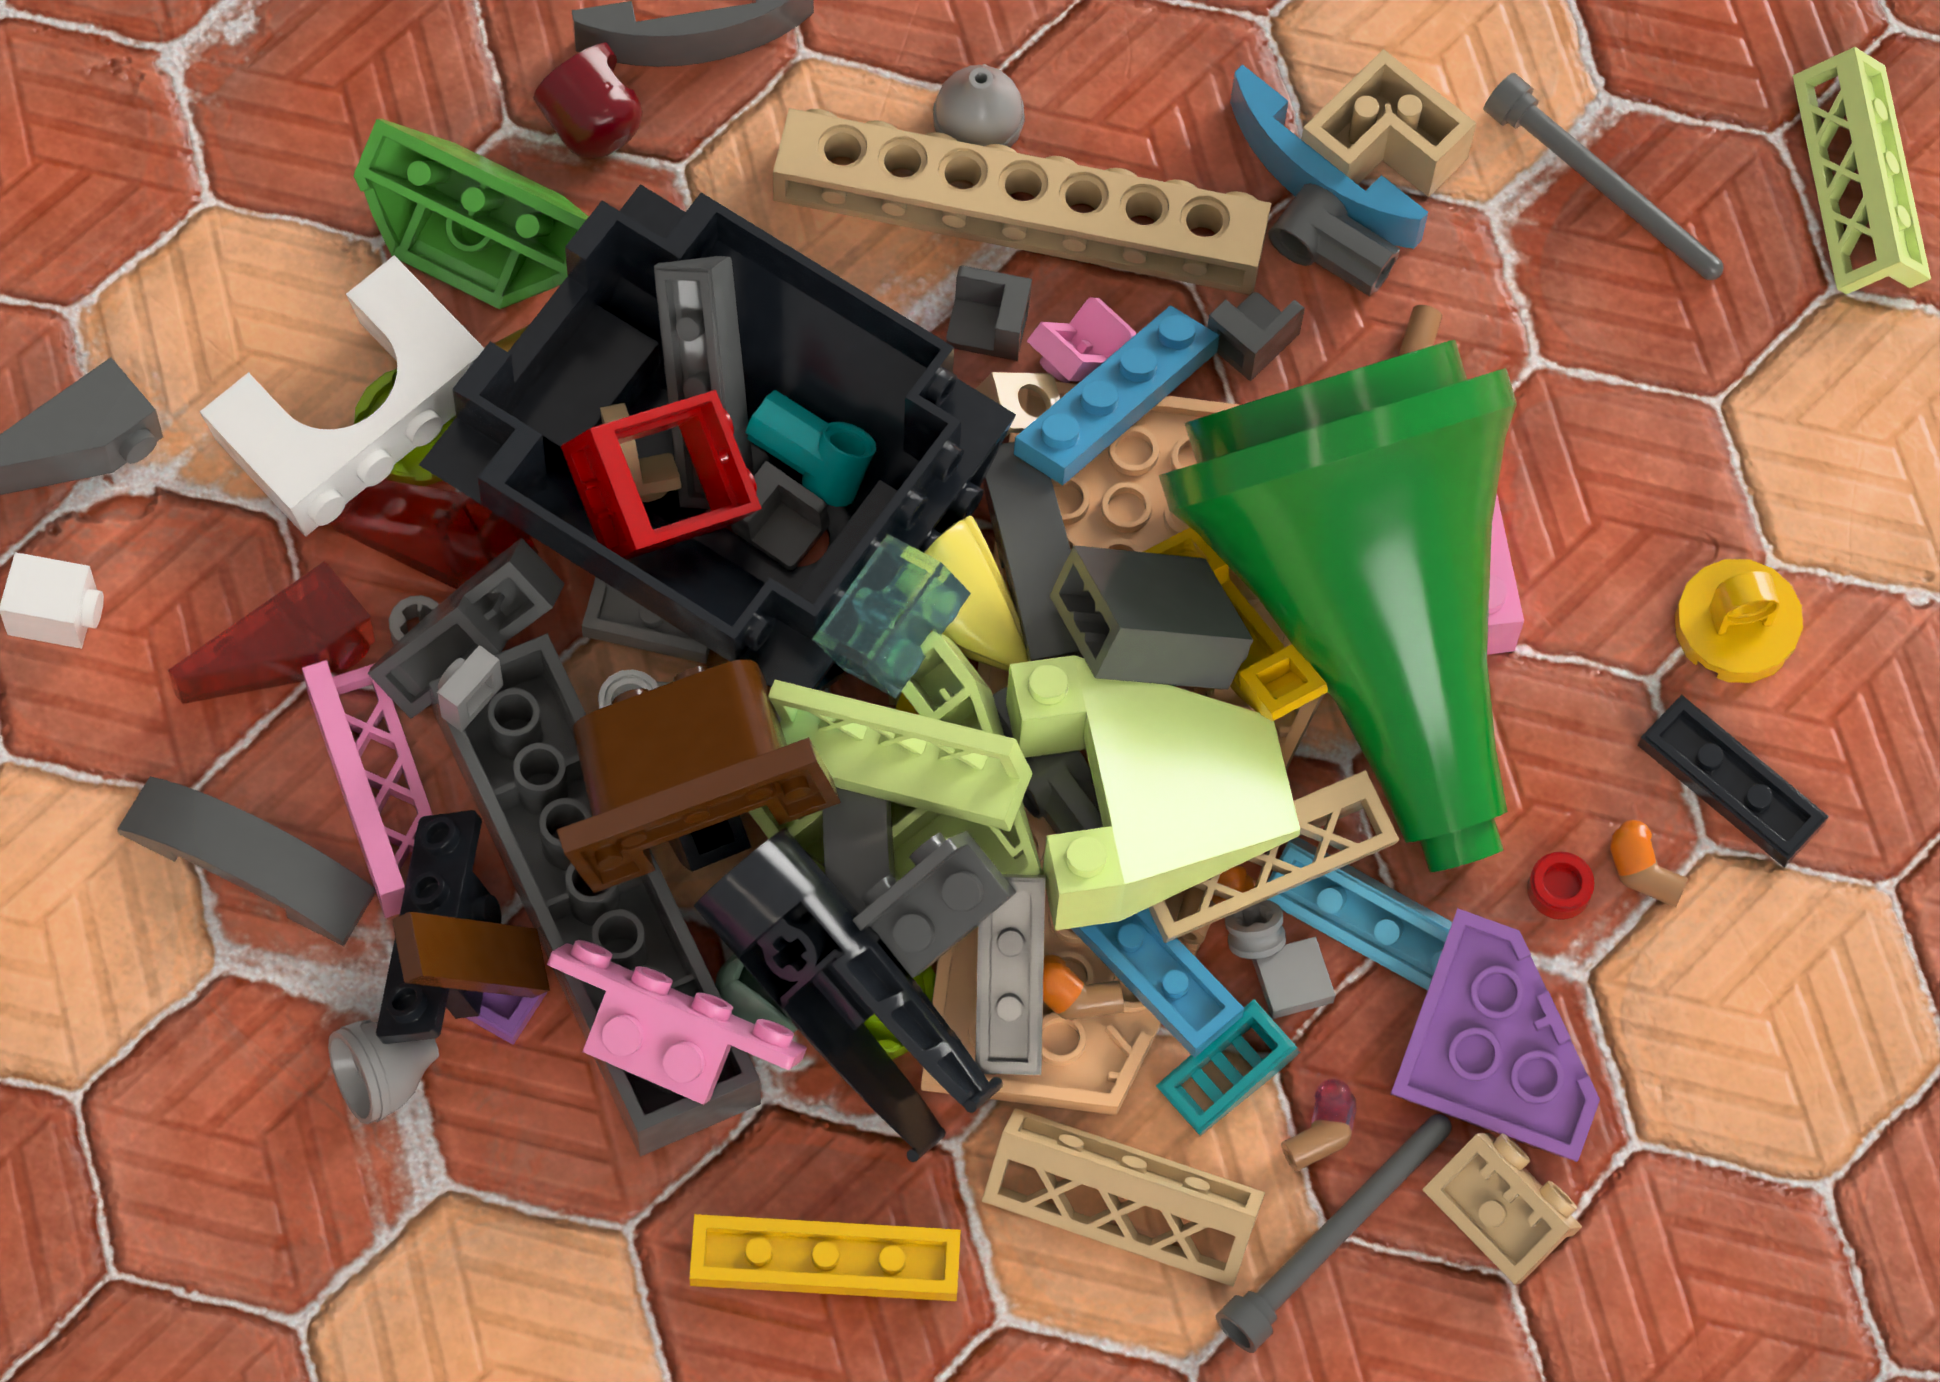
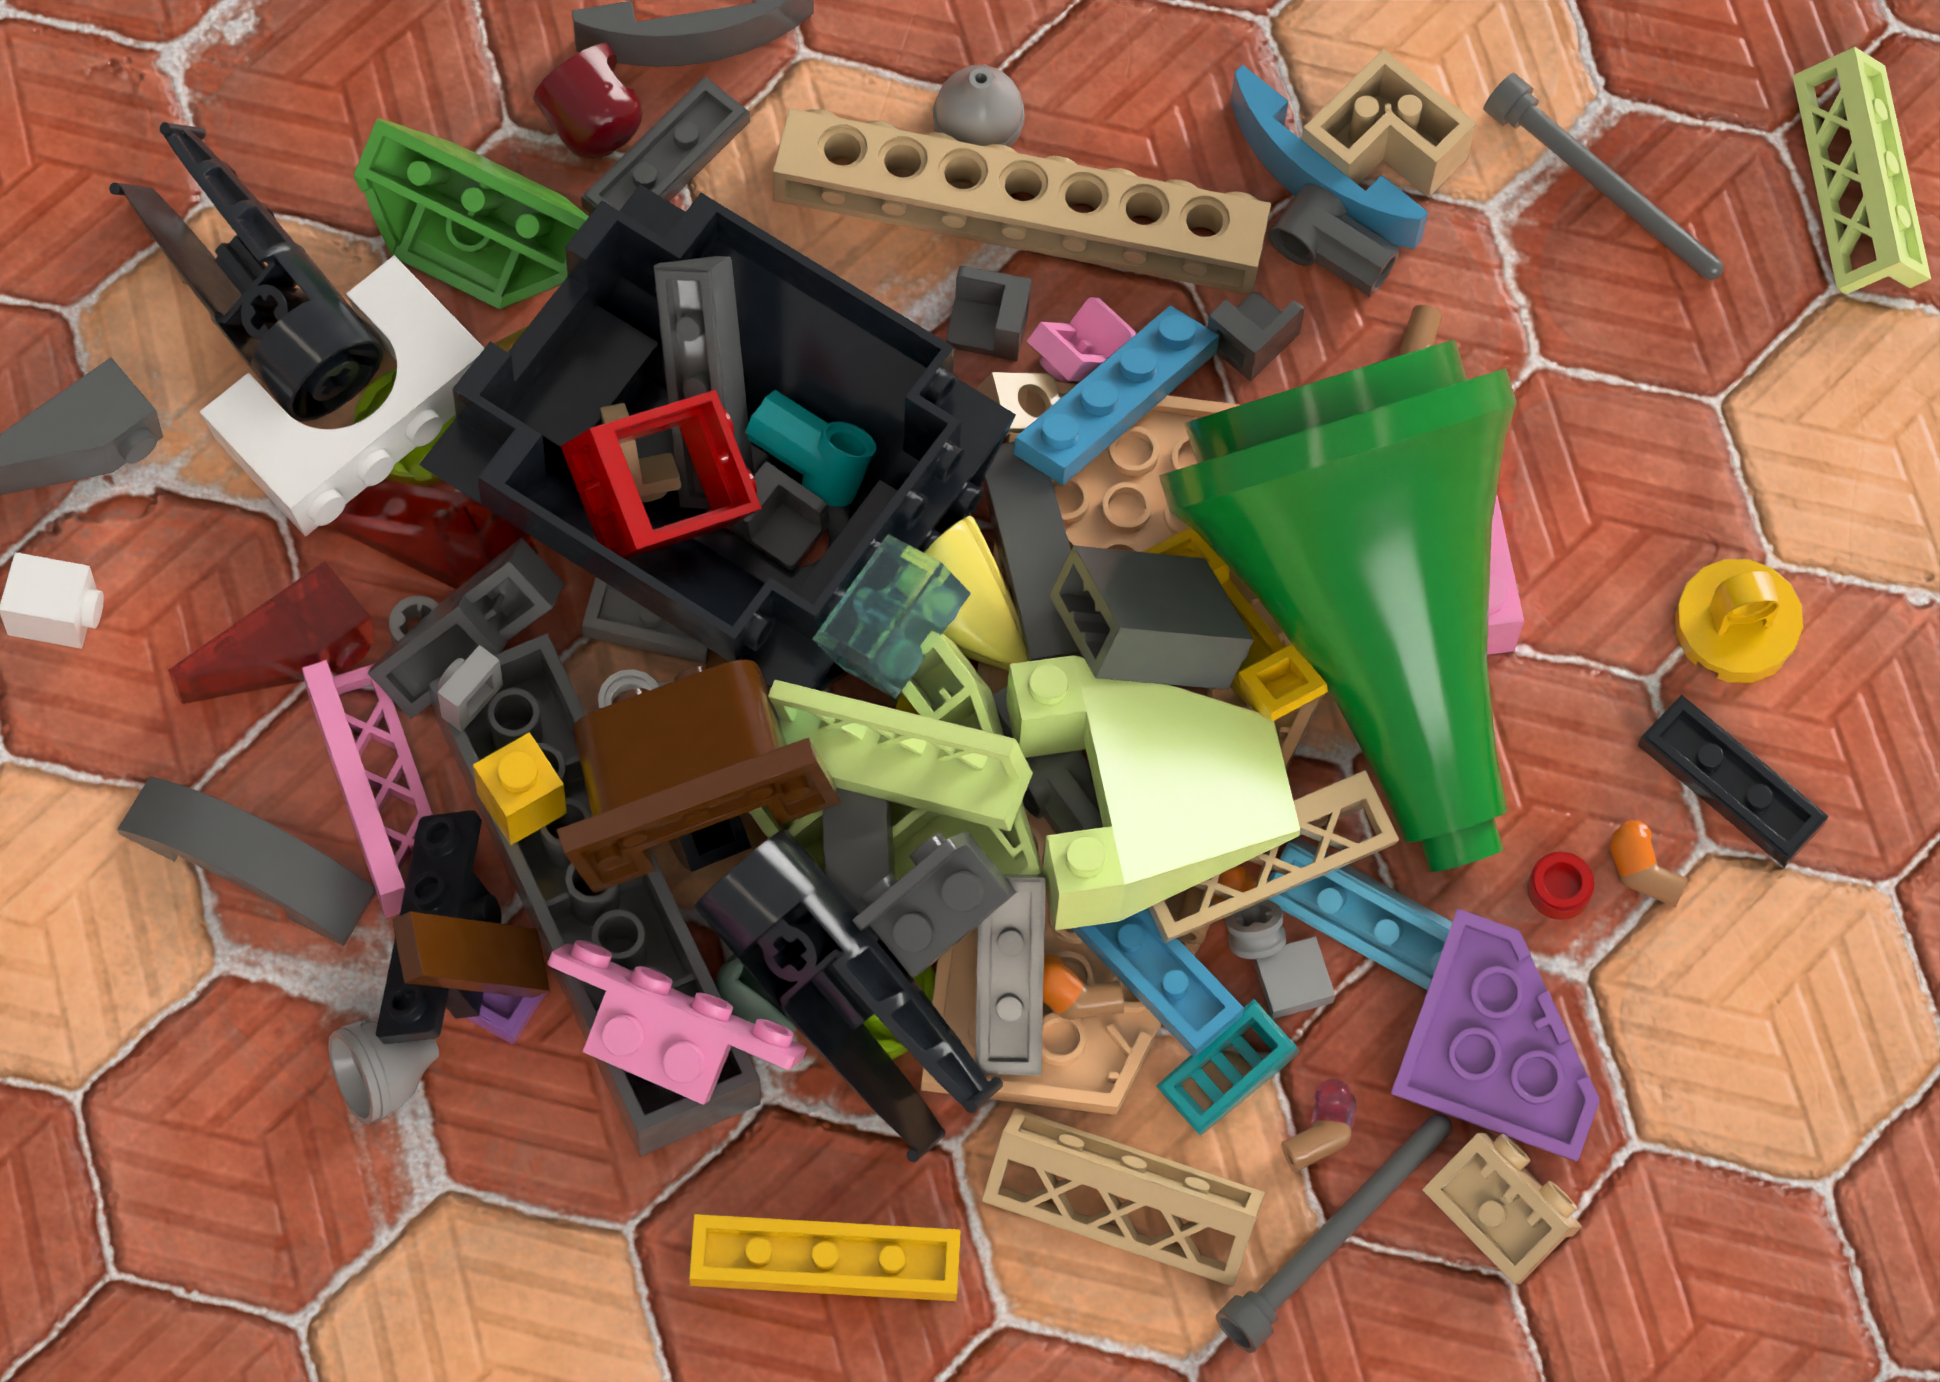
(296, 340): none -> black piece
(520, 788): none -> yellow brick
(673, 148): none -> dark grey tile

